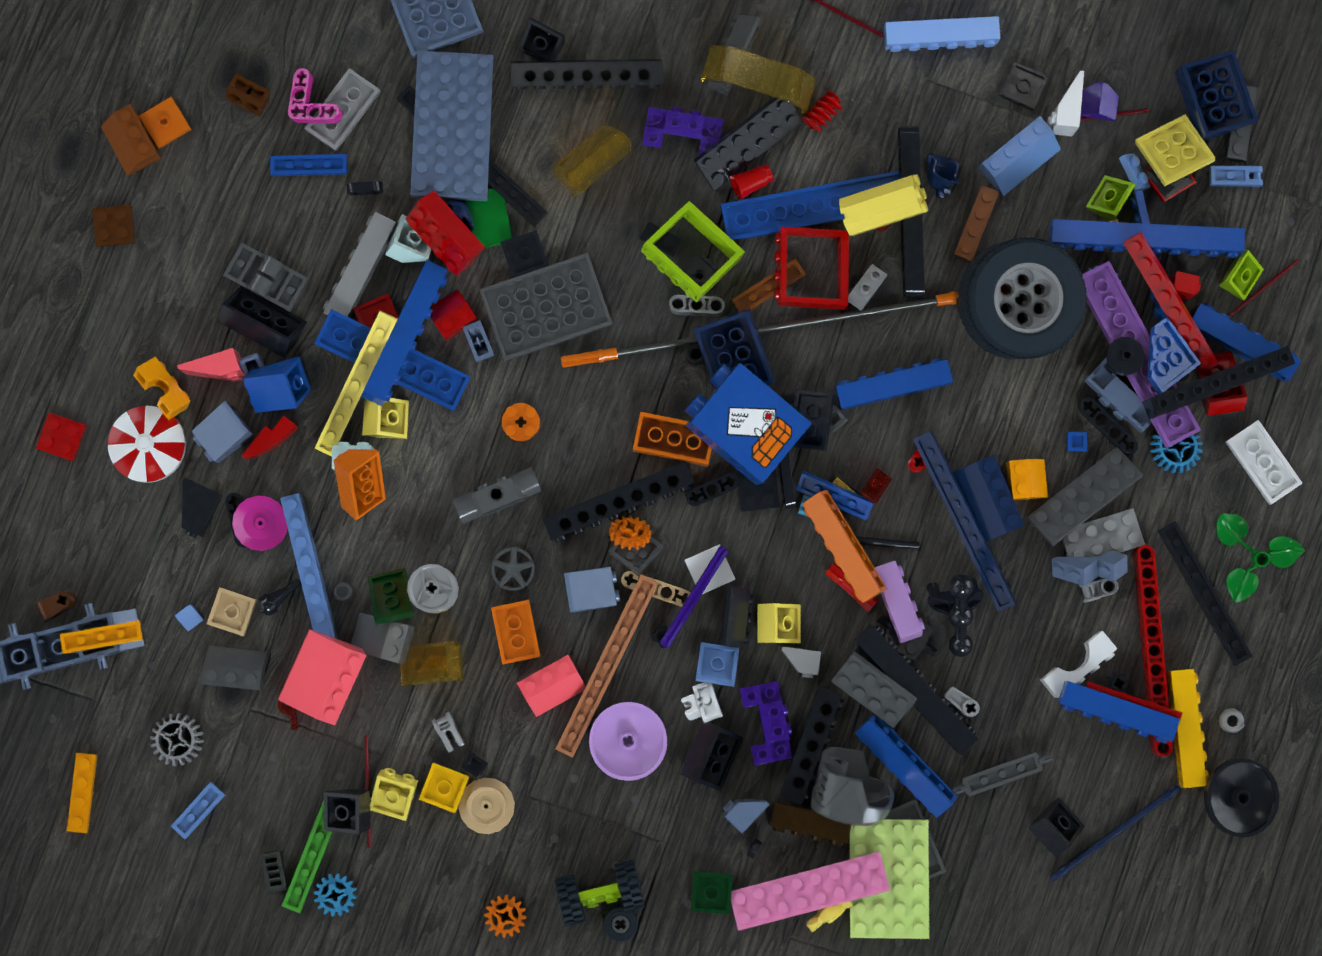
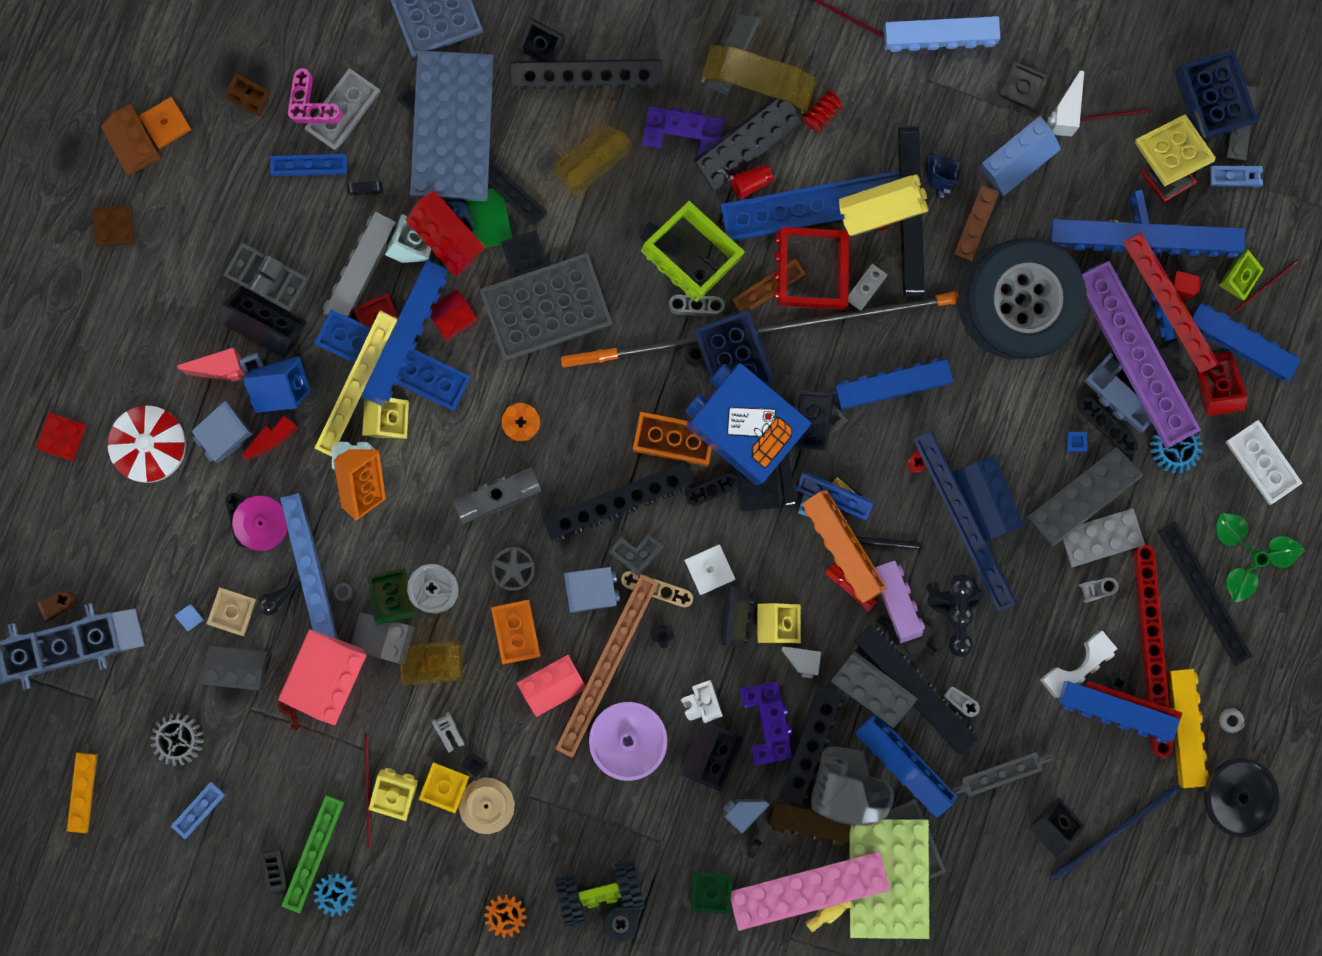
(101, 637): light orange plate -> none
(155, 374): light orange arch -> none
(197, 507): black slope -> none
(347, 811): black slope -> none
(478, 341): sand blue slope -> none
(630, 532): orange gear -> none
(694, 597): dark purple axle -> none
(717, 664): medium blue plate -> none
(876, 486): clear red slope -> none
(1027, 479): light orange slope -> none
(1086, 569): sand blue arch -> none
(1099, 102): dark purple slope -> none
(1110, 197): lime slope -> none
(1116, 359): black plate -> none
(1134, 171): medium blue plate -> none
(1168, 356): blue plate -> none
(1218, 382): black brick -> none

